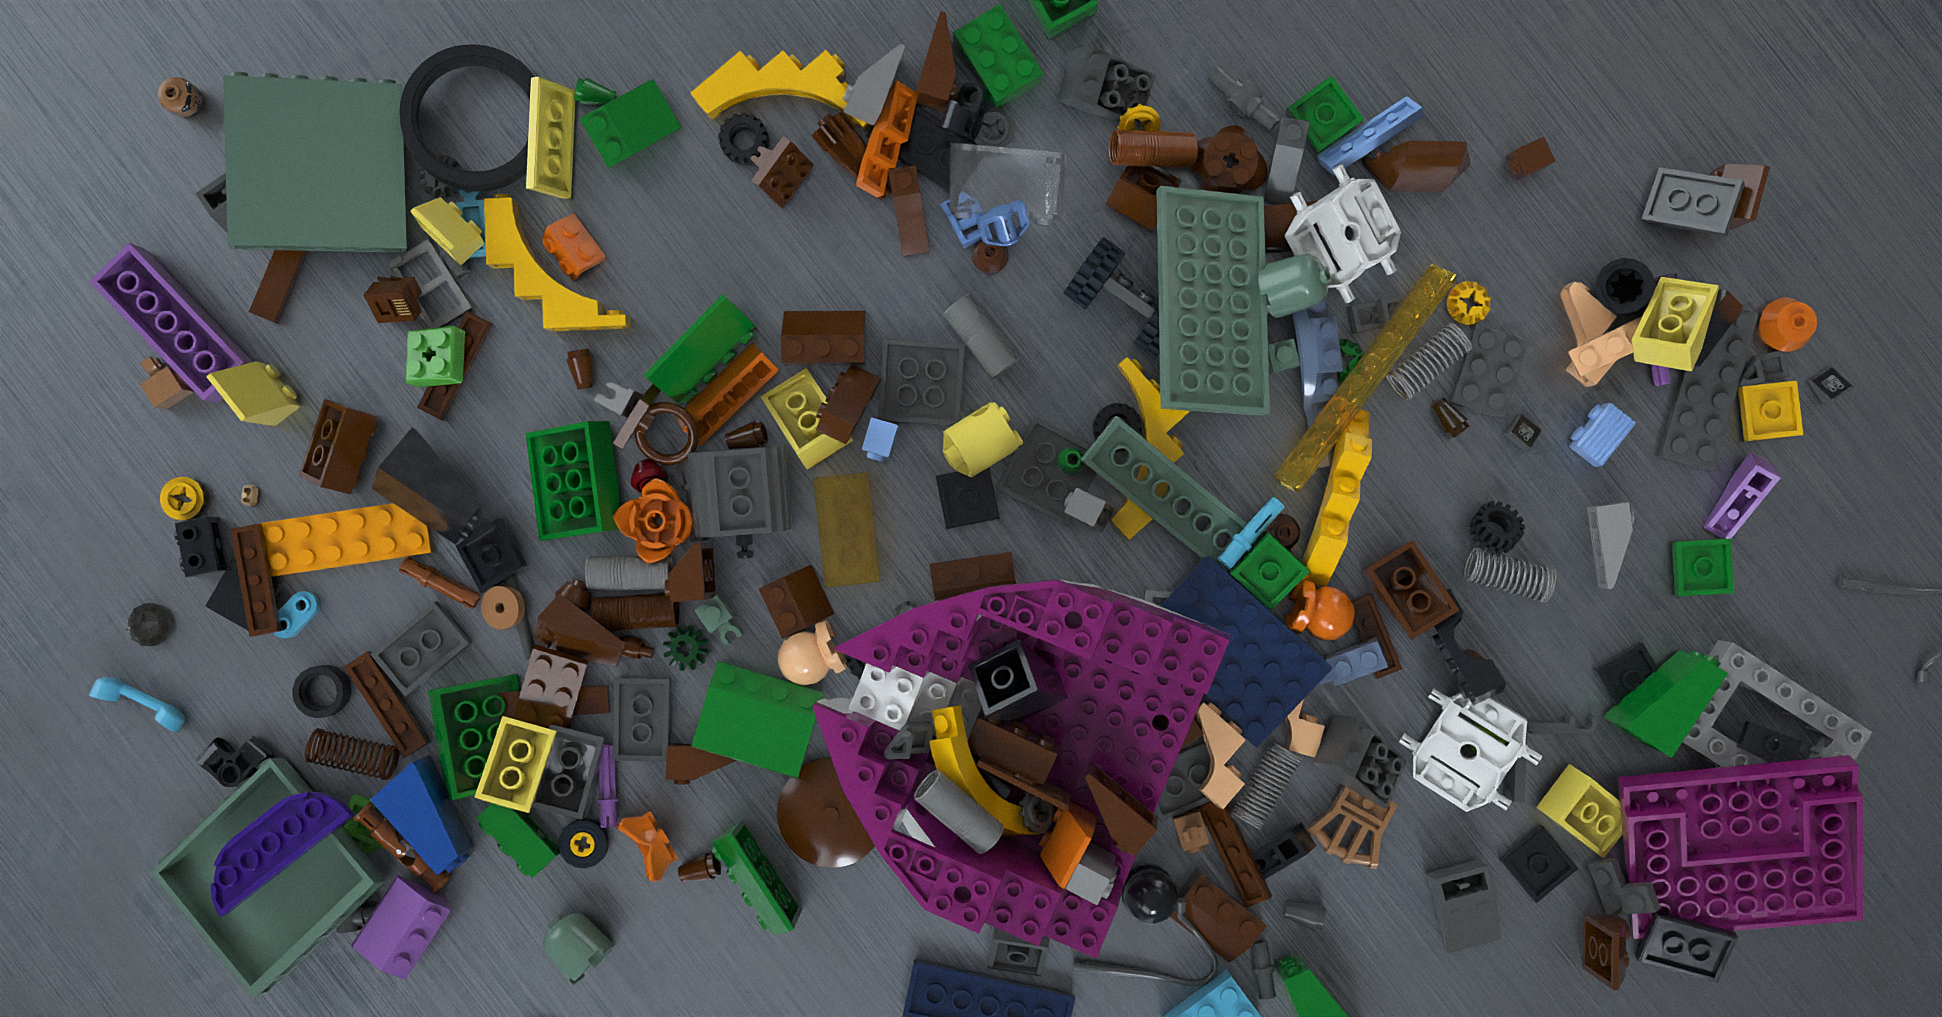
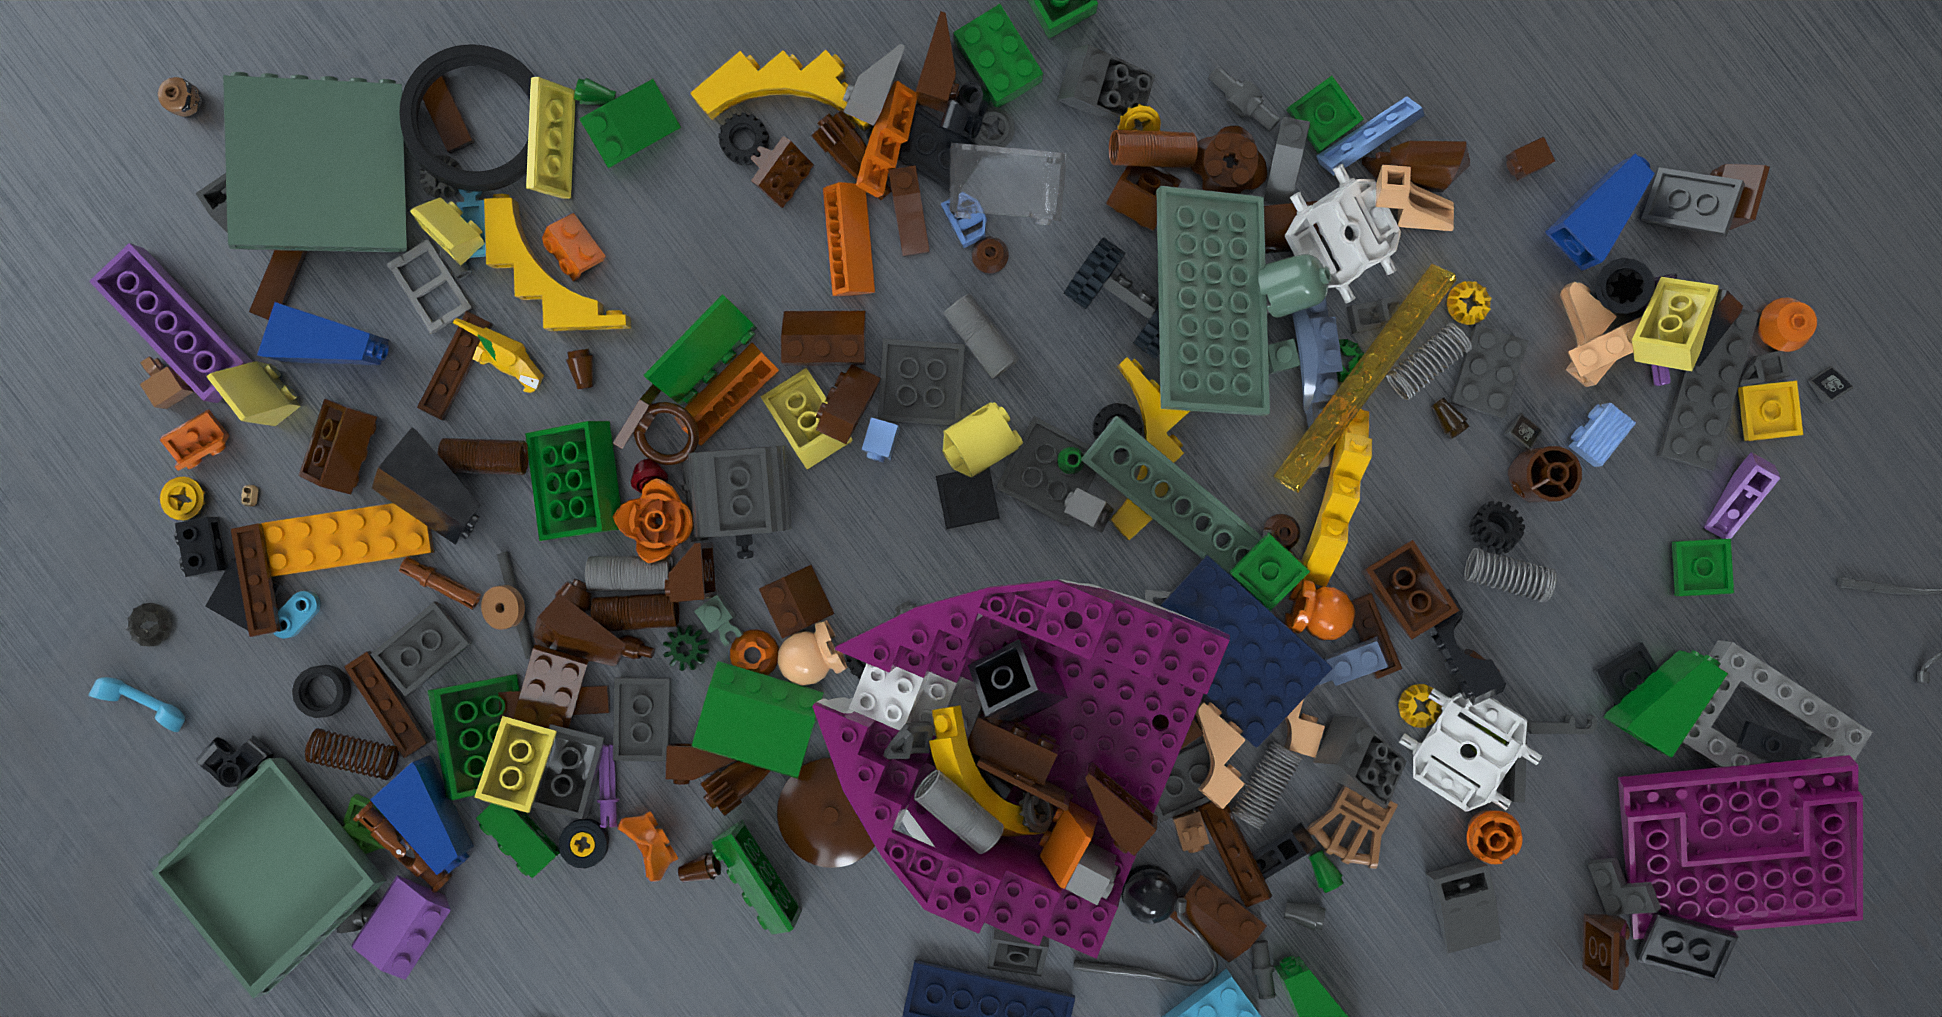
(195, 440): none -> orange bracket
(273, 845): dark purple plate -> none
(308, 338): none -> blue slope
(394, 299): reddish brown piece -> none
(435, 356): bright green brick -> none
(447, 116): none -> reddish brown tile
(489, 458): none -> reddish brown piece
(491, 555): black tile -> none
(505, 355): none -> yellow animal
(575, 945): sand green cylinder -> none
(623, 400): light grey hinge -> none
(731, 785): none -> reddish brown piece
(747, 436): reddish brown cone -> none
(764, 643): none -> orange piece
(847, 529): clear yellow brick -> none
(848, 239): none -> orange brick
(971, 574): reddish brown slope -> none
(1003, 222): medium blue piece -> none
(1243, 541): medium azure pin -> none
(1325, 872): none -> green cone
(1408, 705): none -> yellow gear
(1415, 205): none -> light nougat arch
(1493, 836): none -> orange cone
(1538, 863): black tile -> none
(1545, 474): none -> reddish brown cylinder
(1584, 810): light yellow slope -> none
(1598, 217): none -> blue slope
(1610, 535): light grey slope -> none

